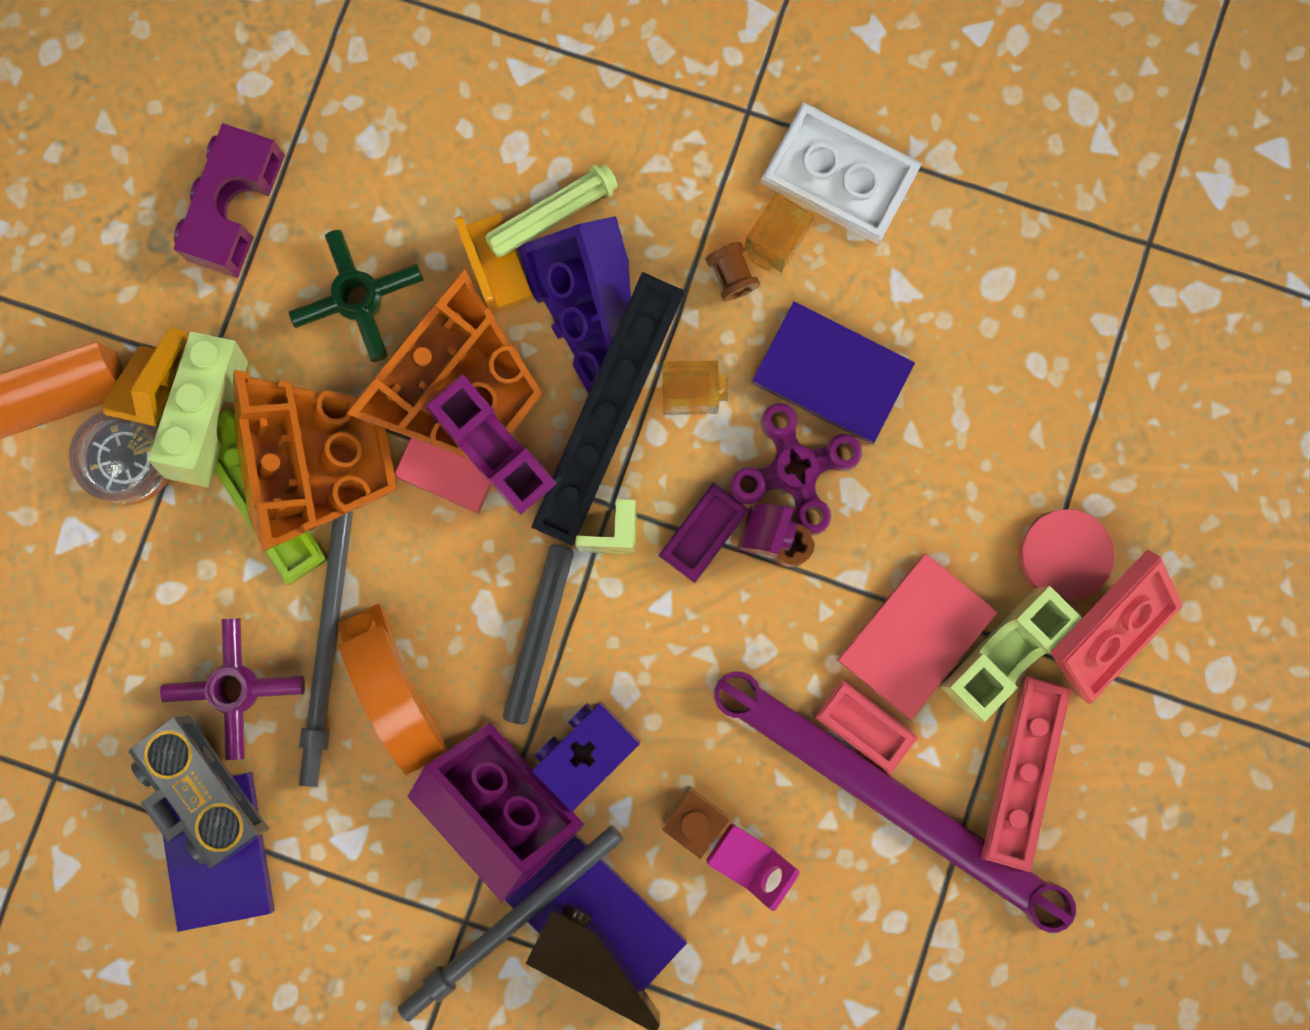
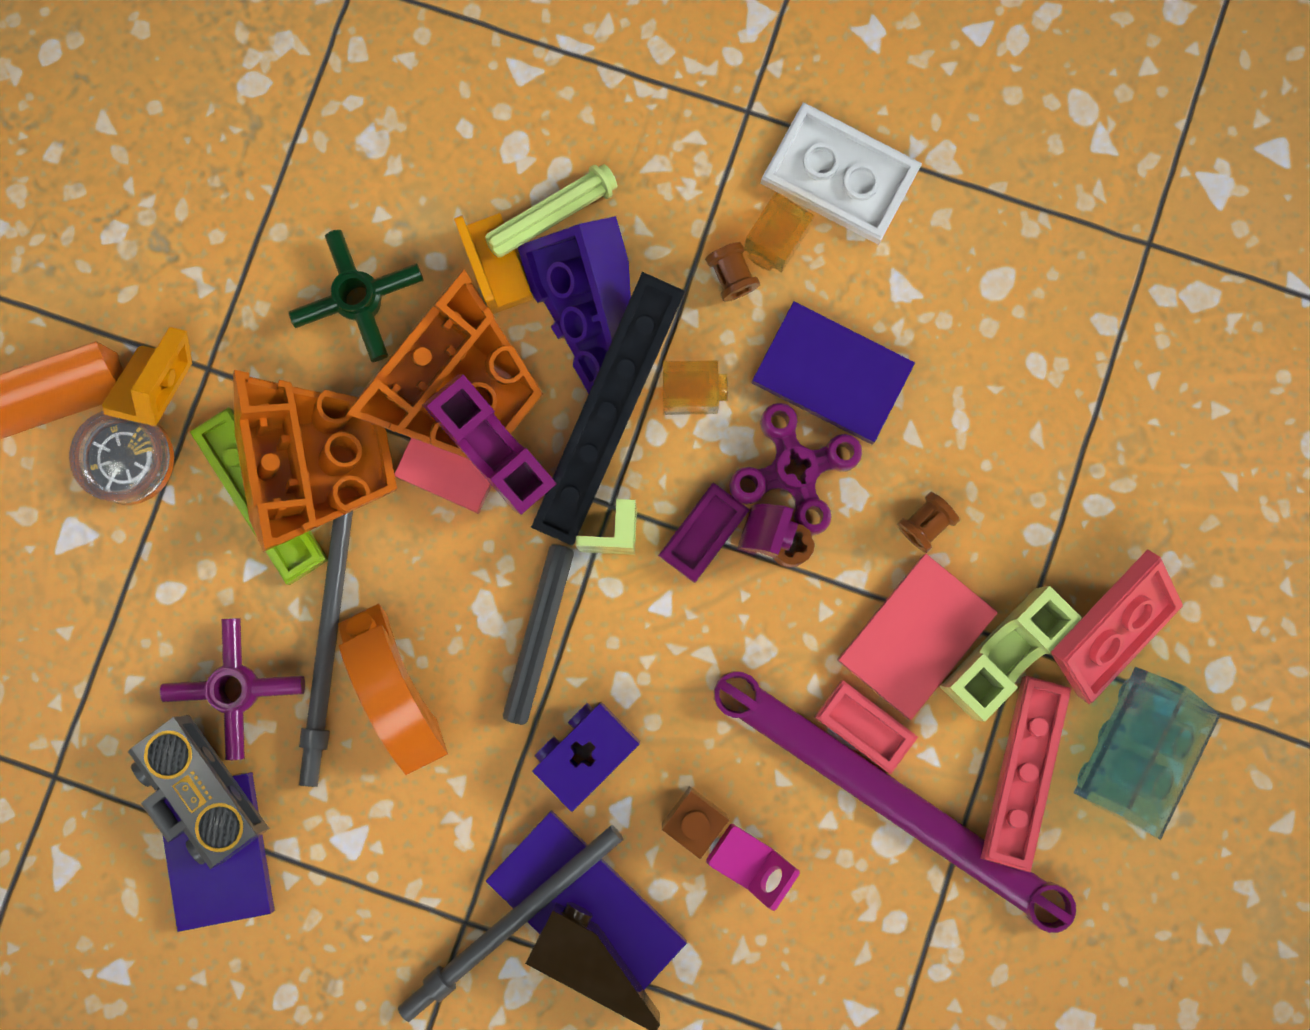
(187, 435): yellowish green arch -> none
(234, 164): magenta arch -> none
(494, 810): magenta slope -> none
(933, 508): none -> dark orange bush
(1067, 553): coral tile -> none
(1147, 751): none -> clear light blue slope

